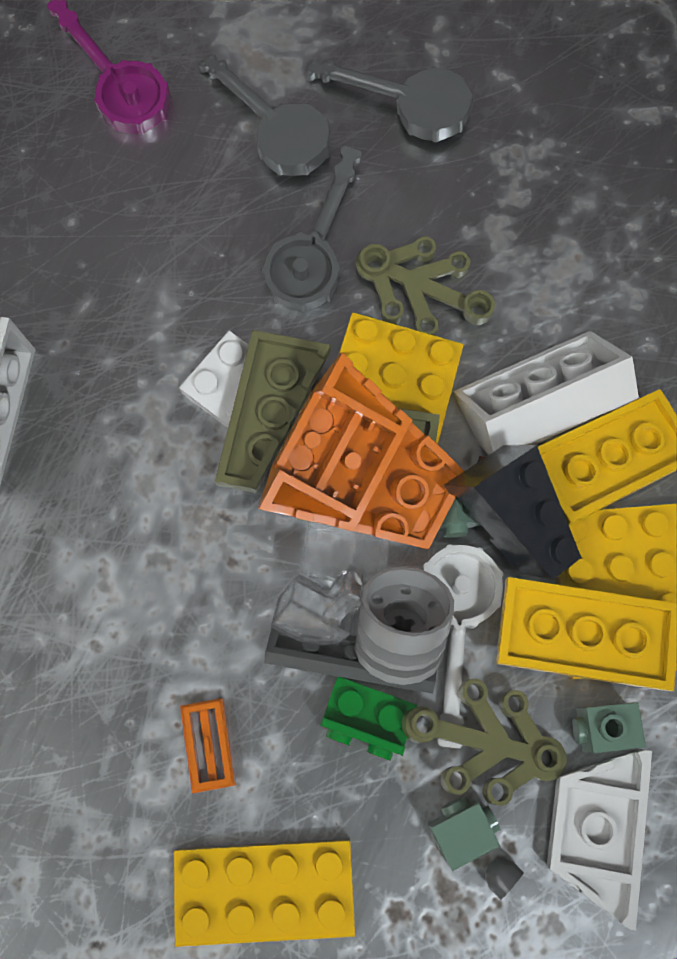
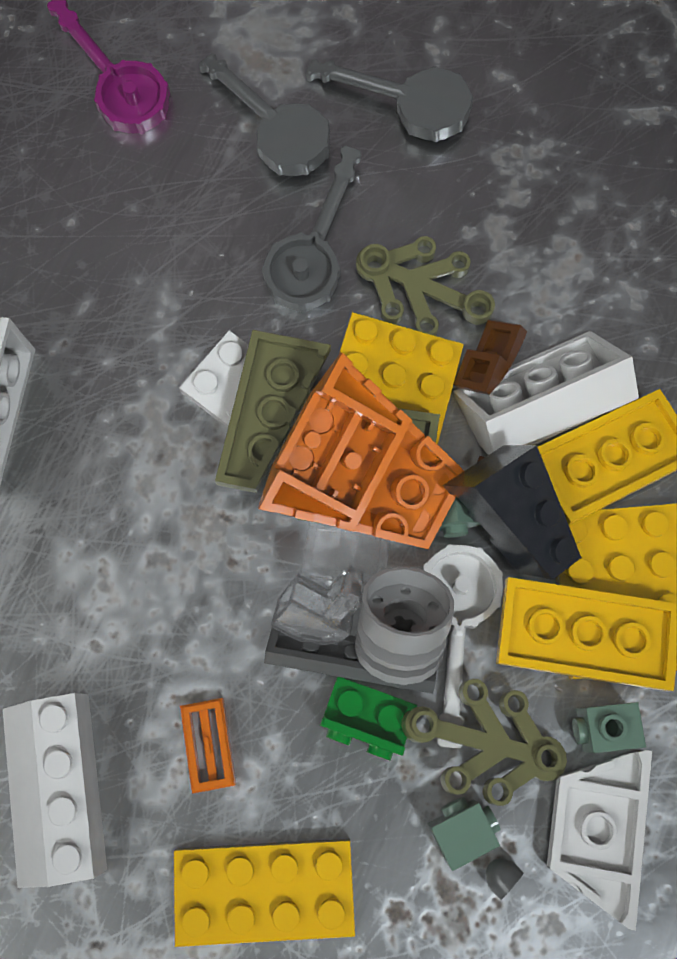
(54, 791): none -> white slope
(489, 363): none -> reddish brown slope

